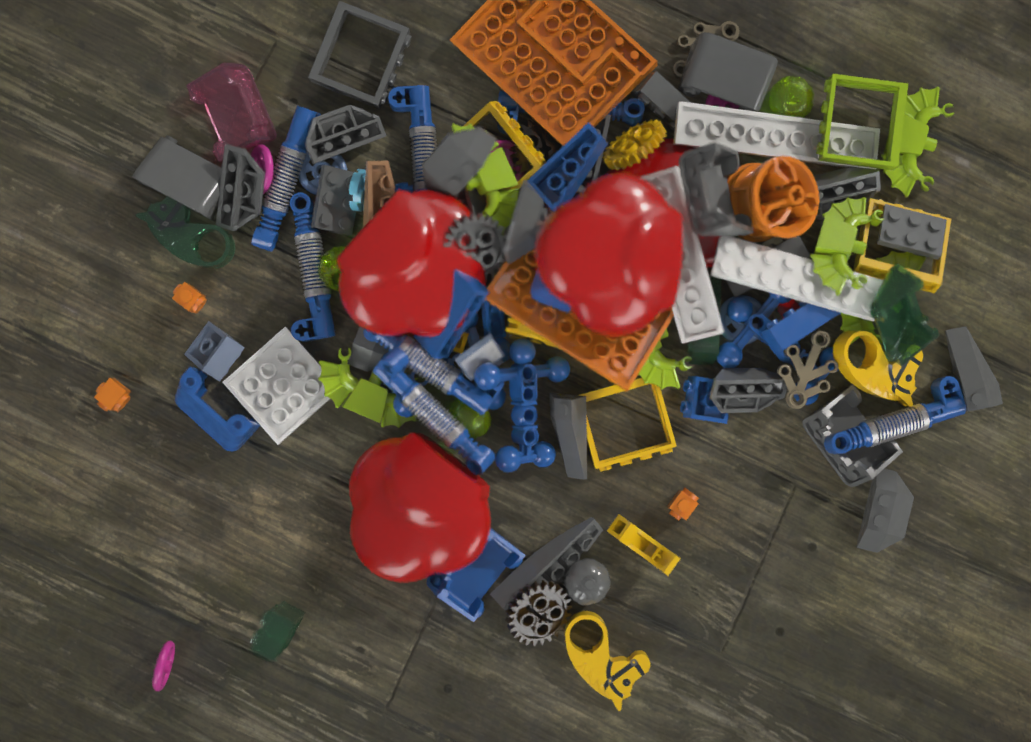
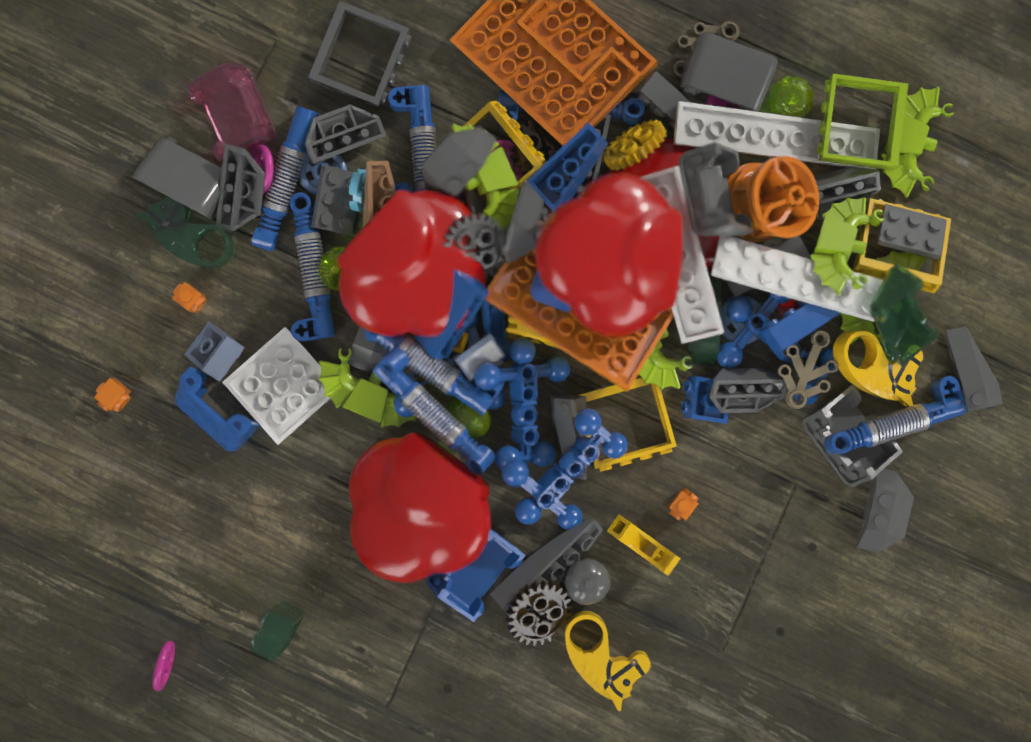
(547, 489): none -> blue piece

